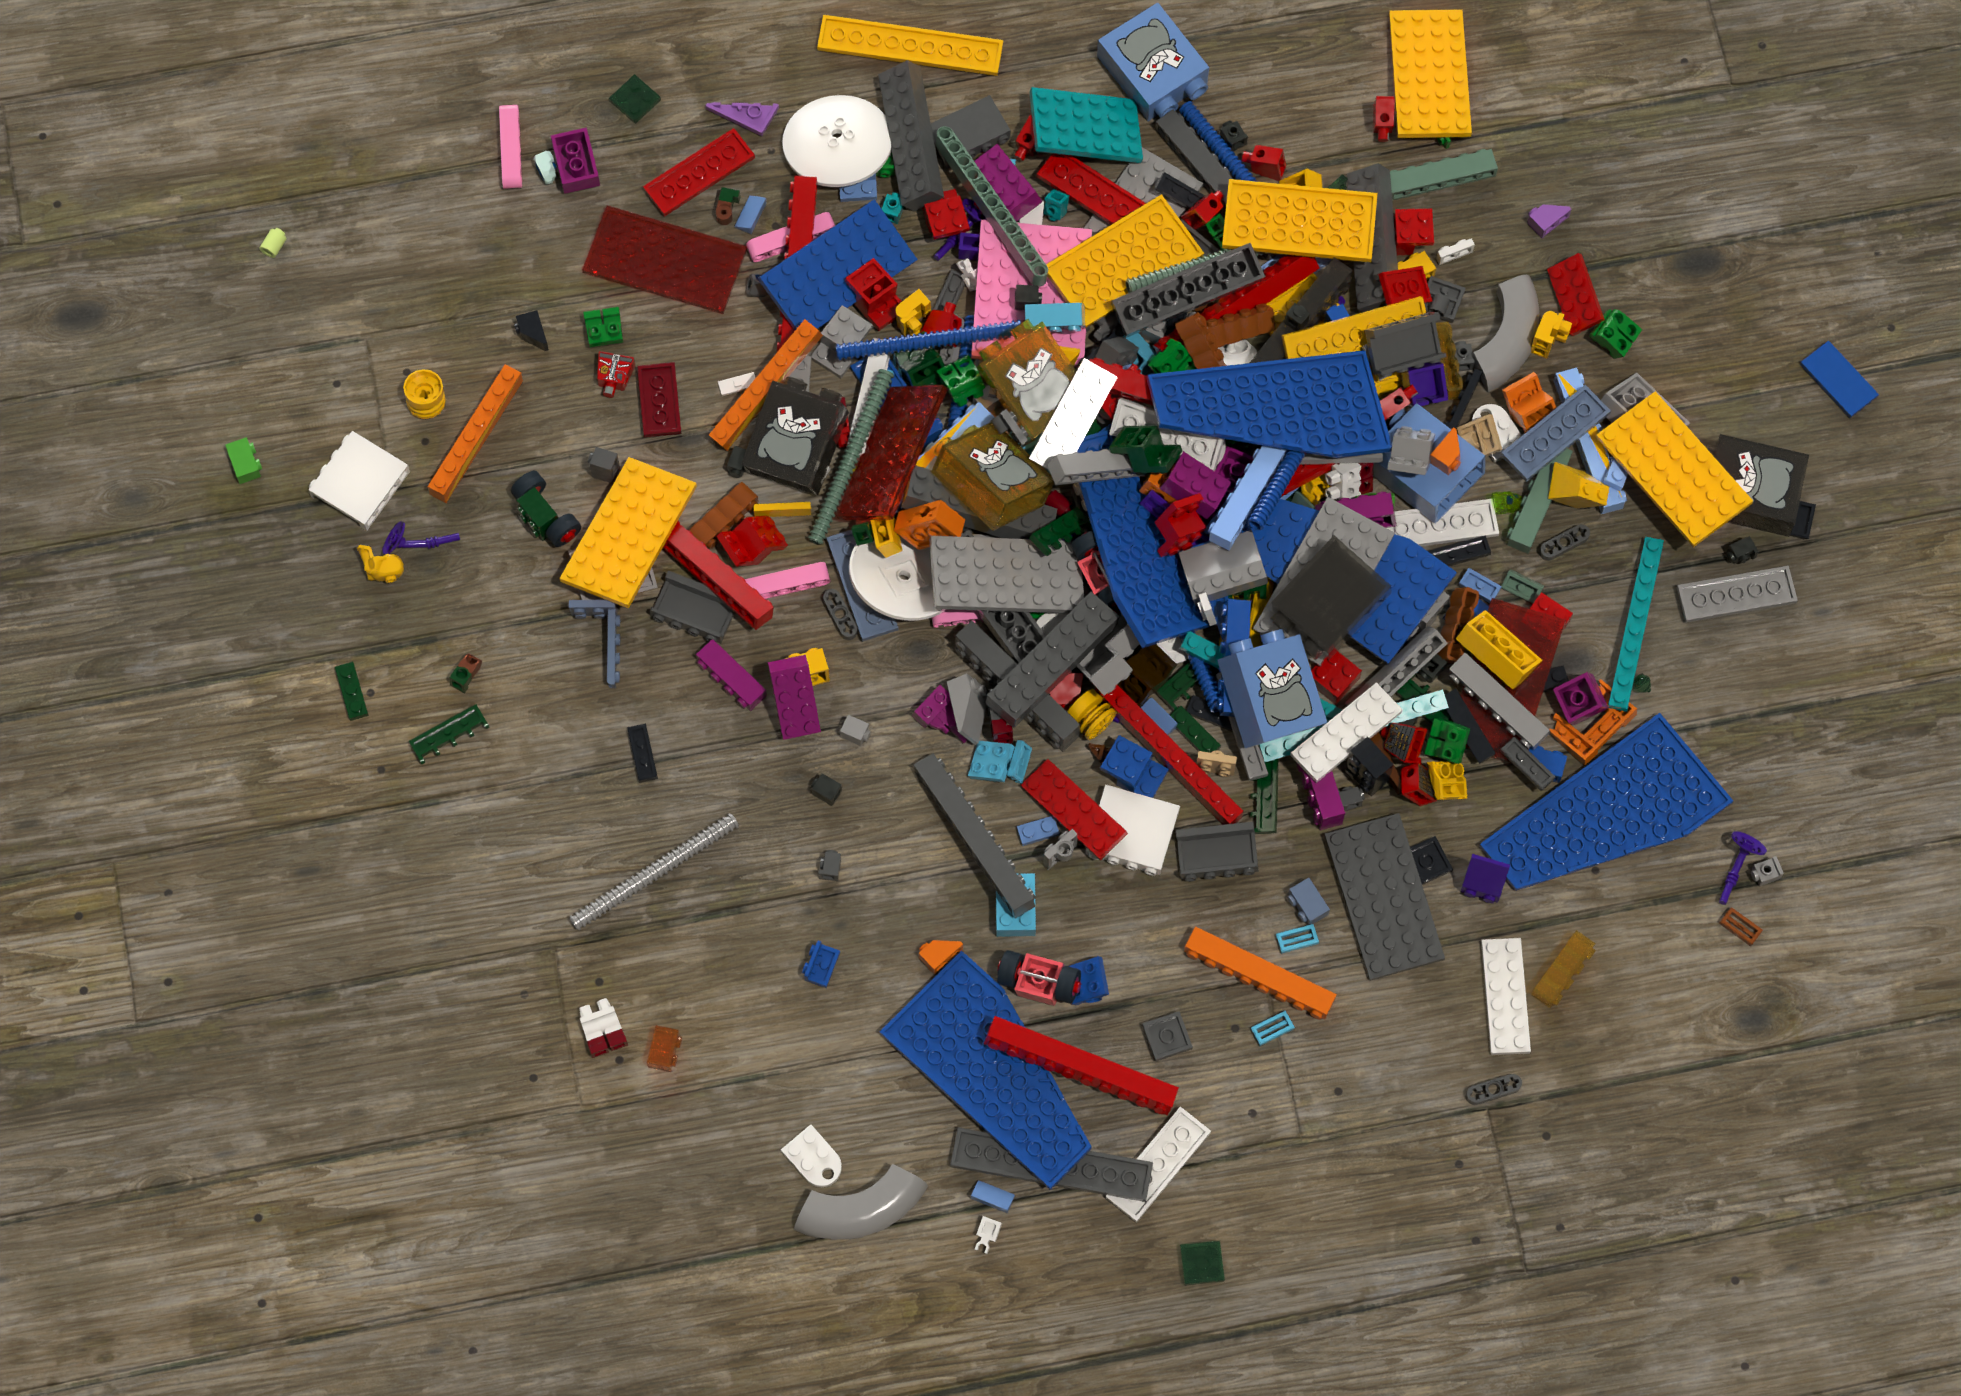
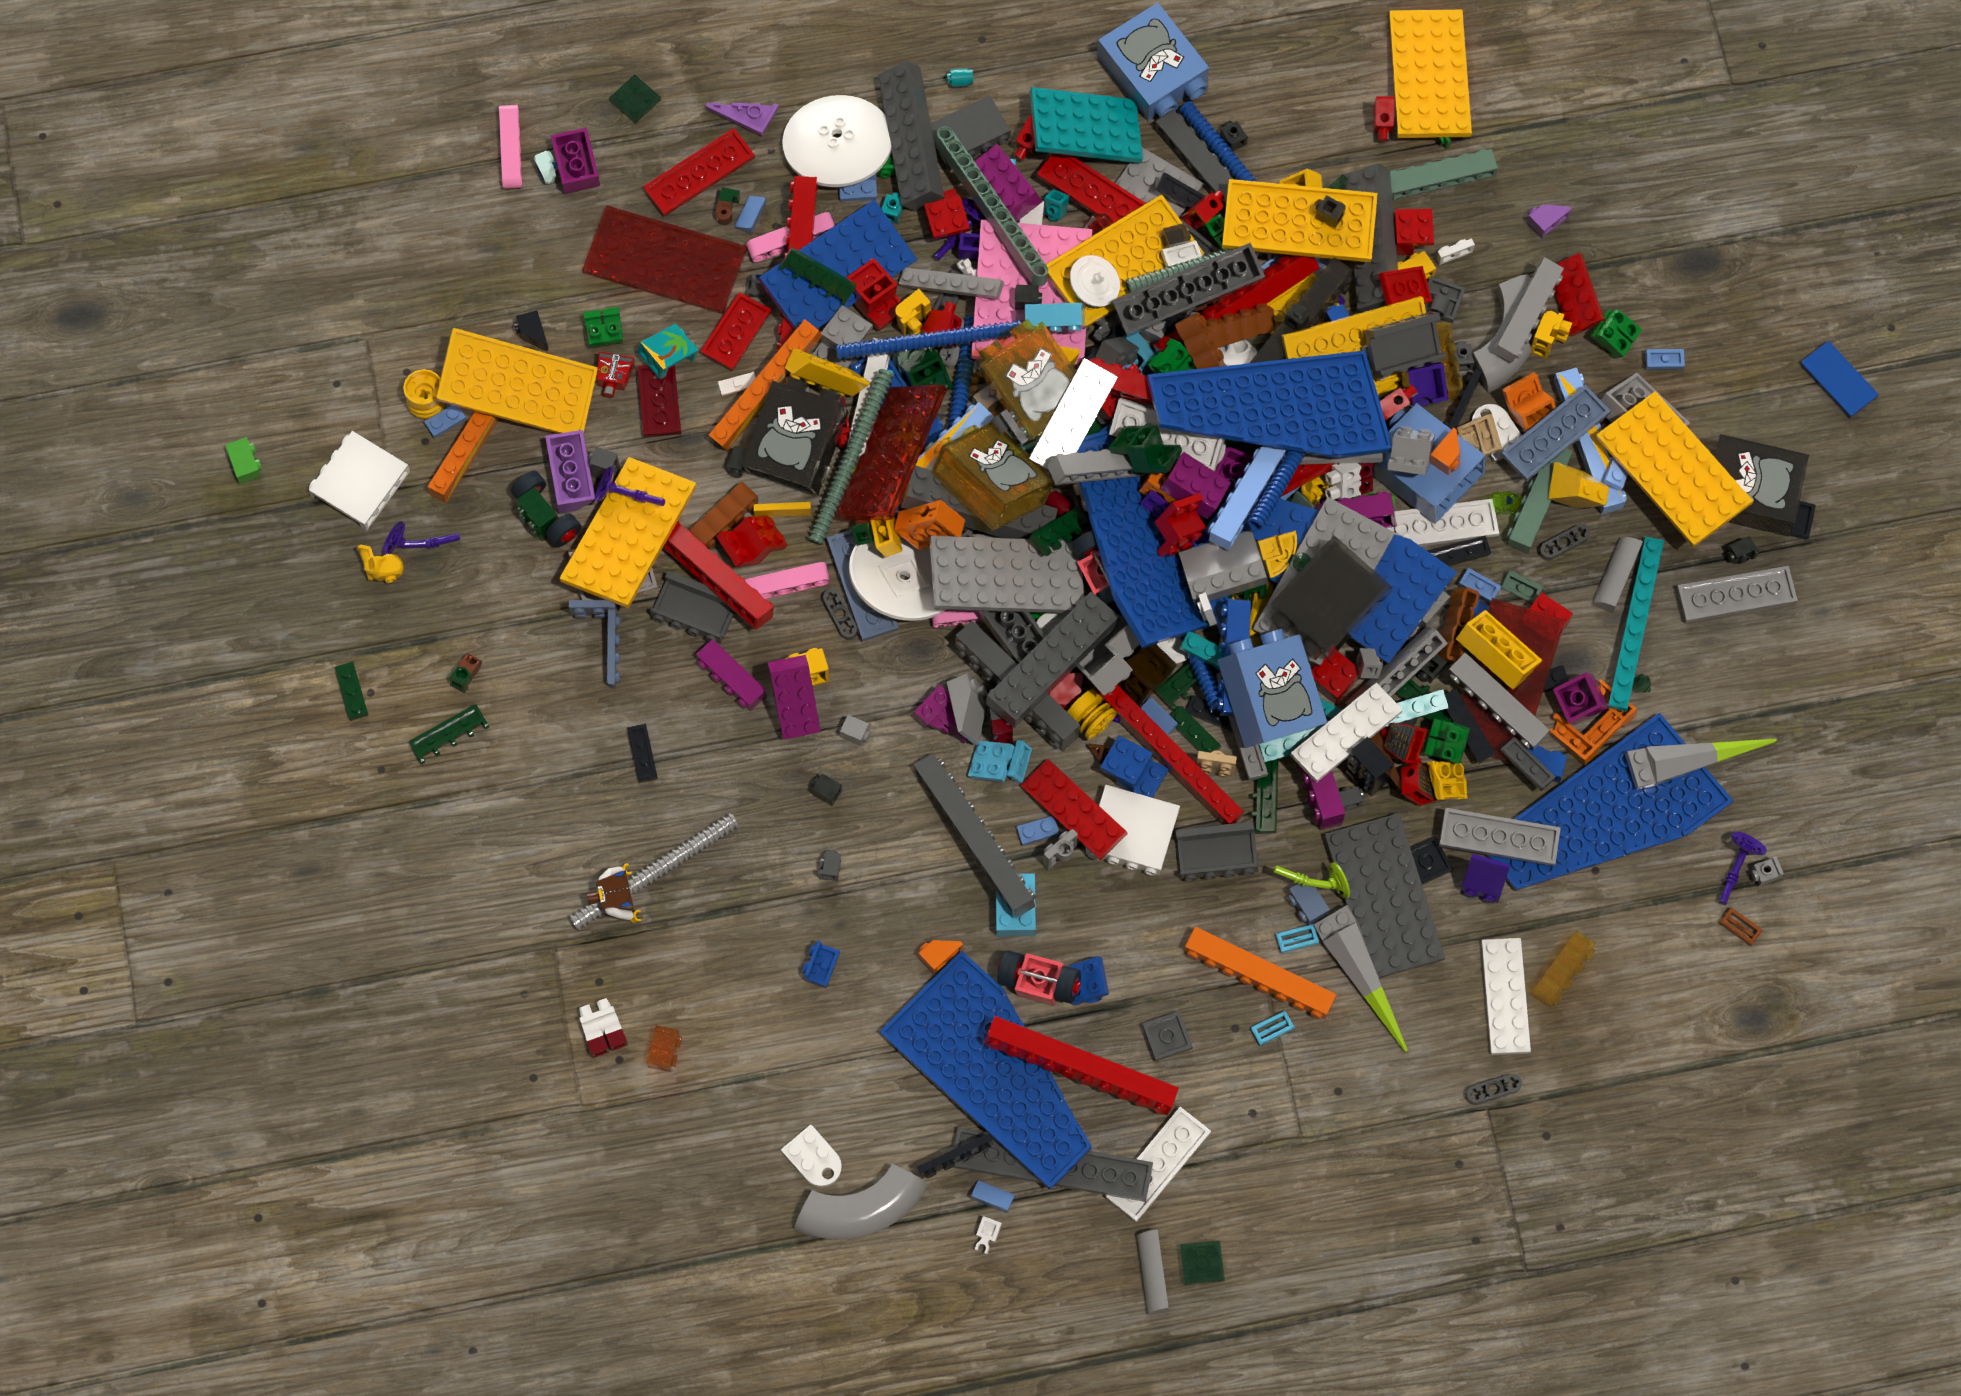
(273, 242): yellowish green brick -> none
(445, 420): none -> medium blue plate
(516, 383): none -> yellow plate
(570, 470): none -> medium lavender slope
(607, 485): none -> dark purple dish
(615, 894): none -> torso
(666, 350): none -> teal panel
(735, 331): none -> red plate
(818, 274): none -> dark green hinge
(825, 373): none -> yellow slope
(911, 44): yellow plate -> none
(949, 1159): none -> black plate
(951, 283): none -> light grey plate
(960, 77): none -> teal brick
(963, 382): green hips -> none
(1094, 281): none -> white piece
(1102, 221): none -> clear red bracket
(1152, 1272): none -> light grey brick
(1175, 236): none -> clear smoke brick
(1181, 253): none -> white plate
(1266, 161): red torso -> none
(1276, 552): none -> yellow brick
(1300, 561): none -> clear green plate
(1330, 211): none -> pearl dark grey brick
(1336, 881): none -> lime dish
(1347, 945): none -> light grey plate
(1368, 663): none -> light grey brick
(1499, 836): none -> light grey plate
(1528, 309): none -> light grey brick
(1617, 573): none -> light grey brick
(1662, 763): none -> light grey plate
(1664, 359): none -> medium blue plate

